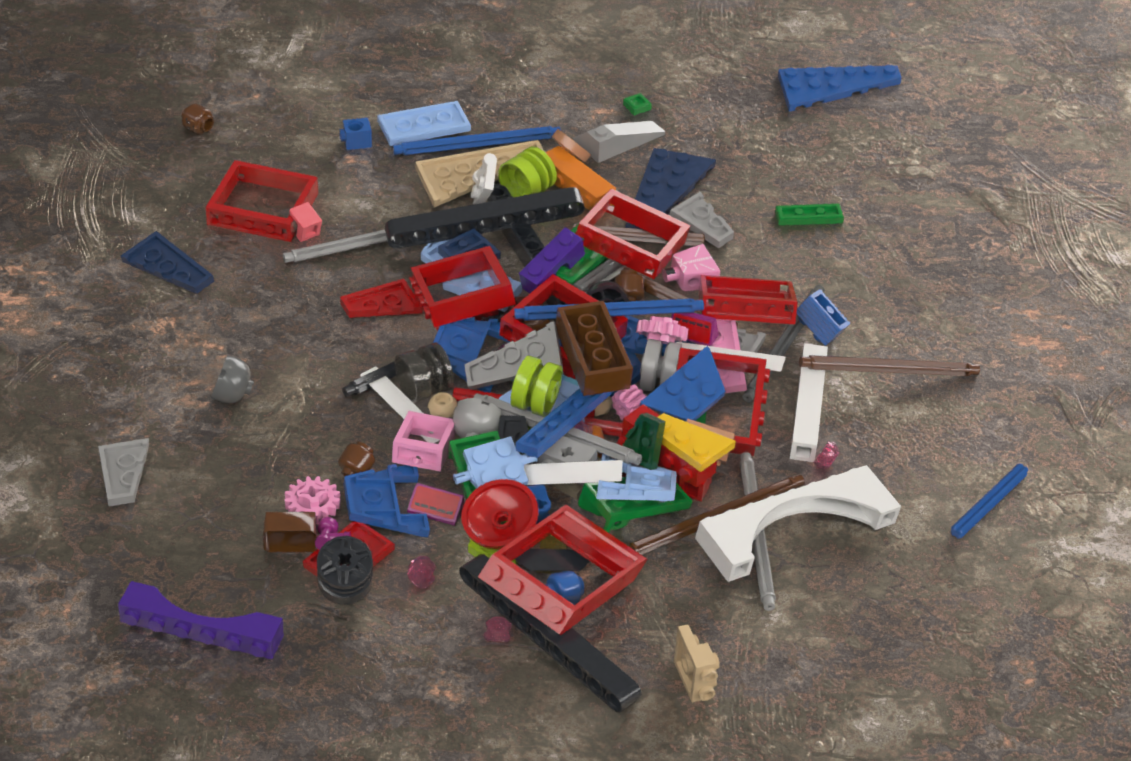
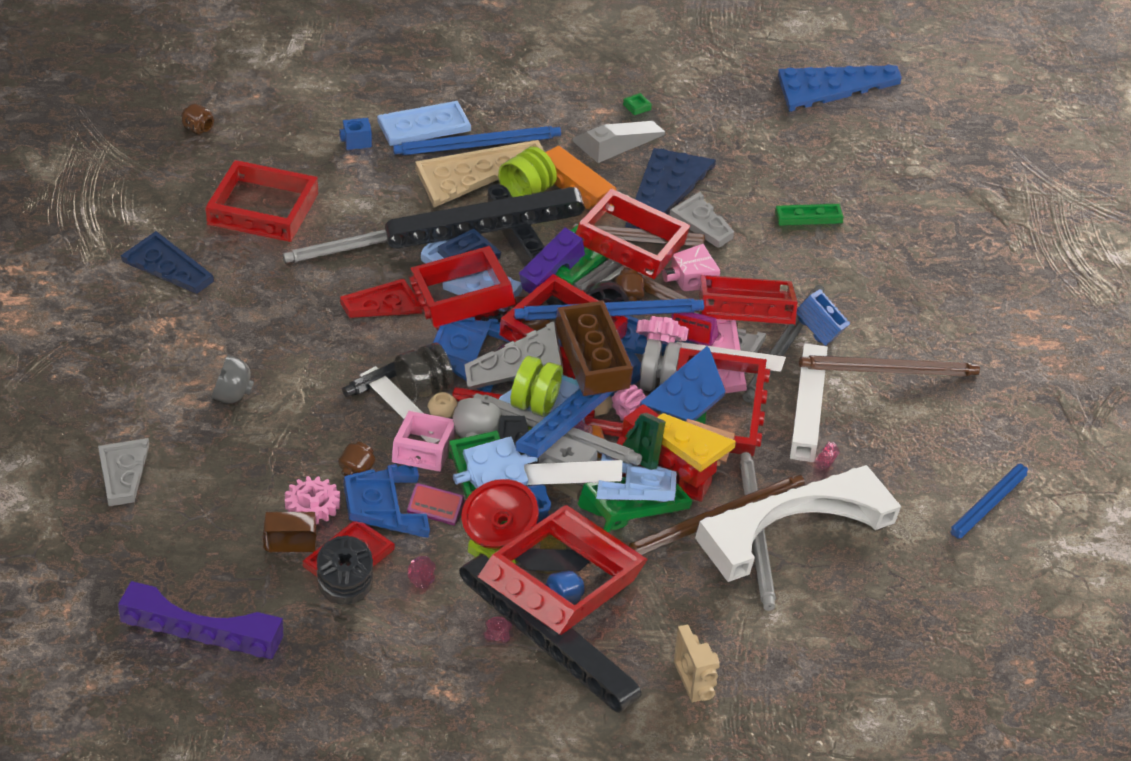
(308, 221): coral panel -> none
(328, 530): magenta piece -> none
(484, 179): white plate -> none
(570, 146): nougat piece -> none

